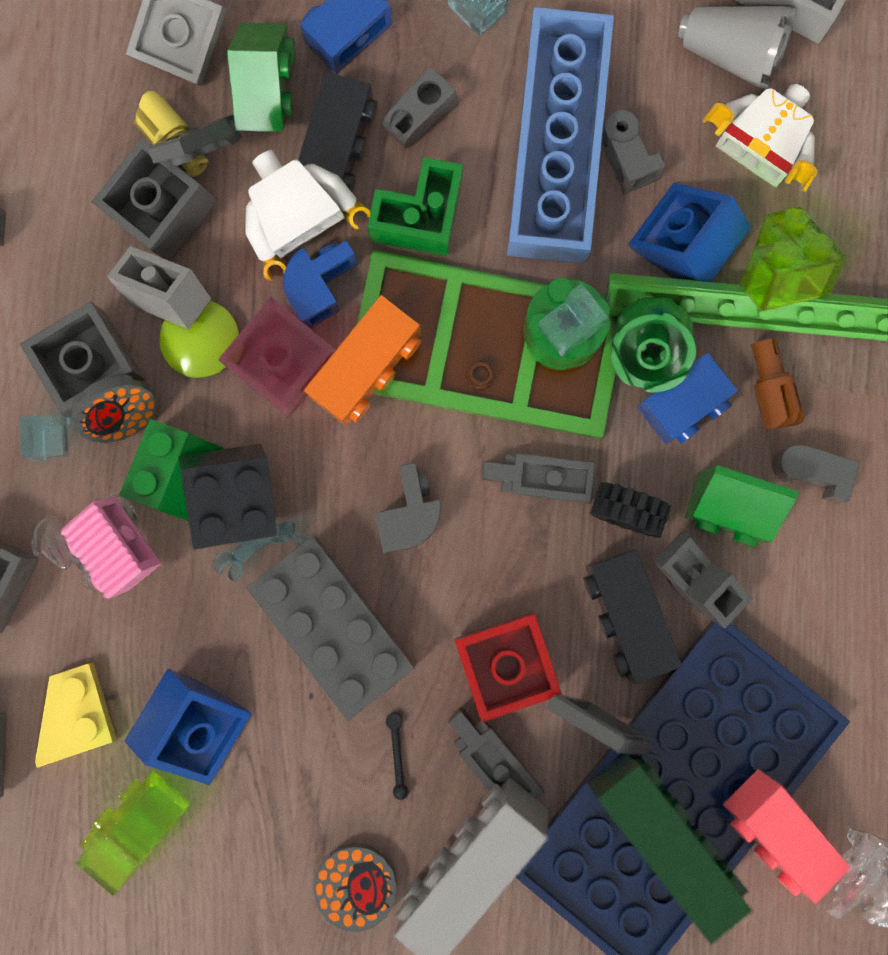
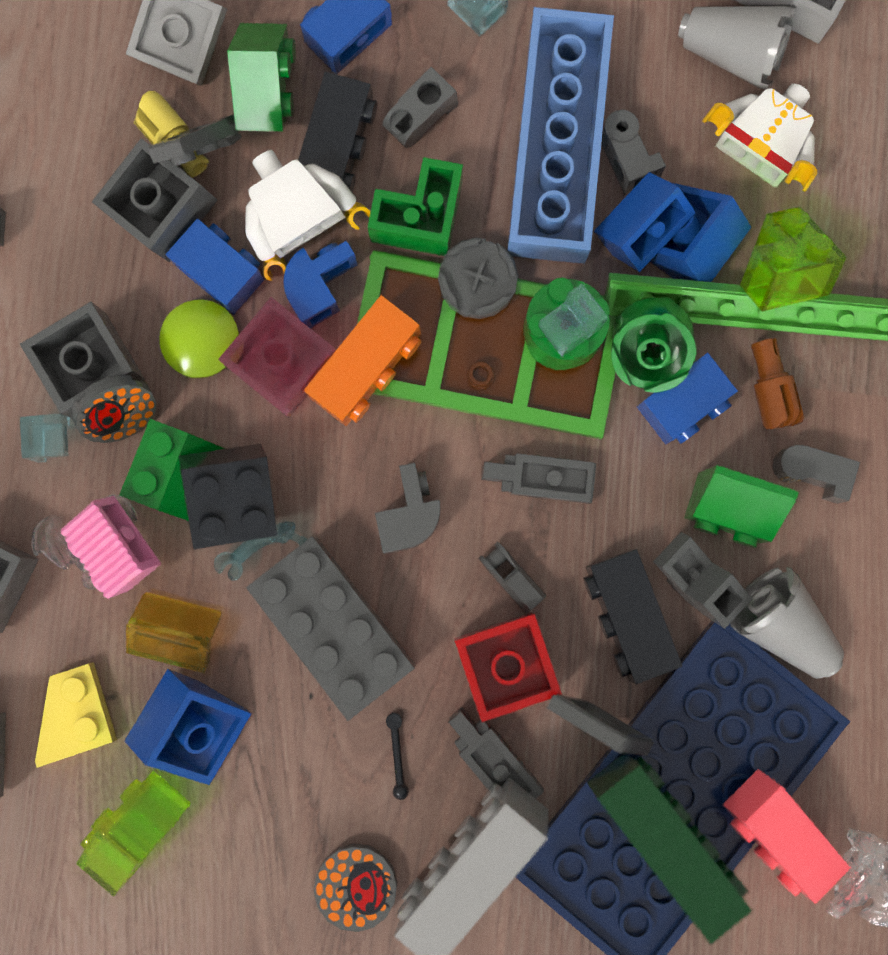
(159, 287): light grey brick -> none
(172, 632): none -> clear yellow panel
(215, 265): none -> blue brick
(477, 278): none -> dark grey tile
(516, 583): none -> dark grey bar
(630, 509): black tyre -> none
(645, 221): none -> blue brick
(789, 624): none -> light grey cone

